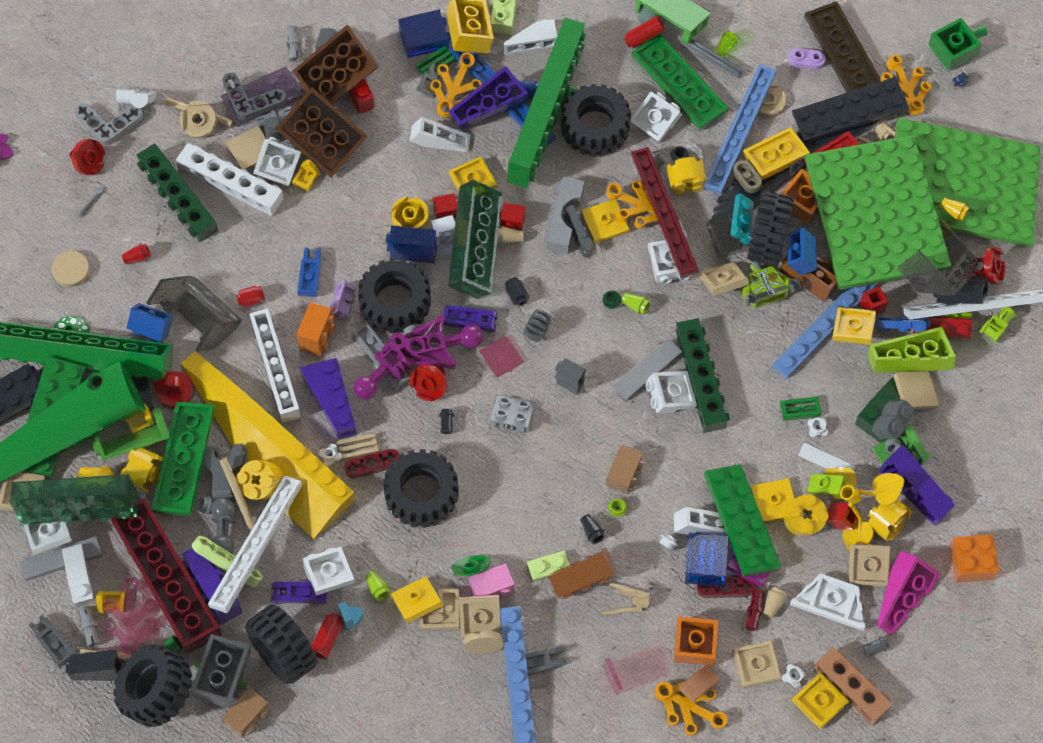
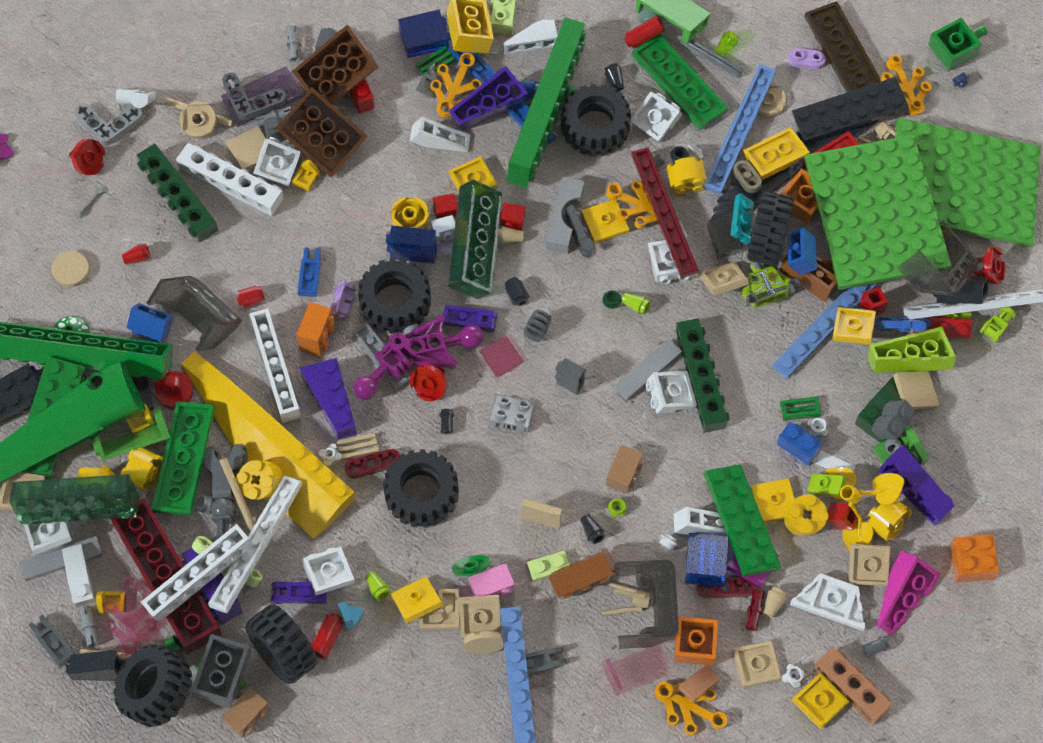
(197, 573): none -> white brick
(541, 513): none -> tan tile
(614, 75): none -> black cone
(661, 578): none -> clear smoke windscreen
(799, 443): none -> blue brick
(954, 208): yellow cone -> none

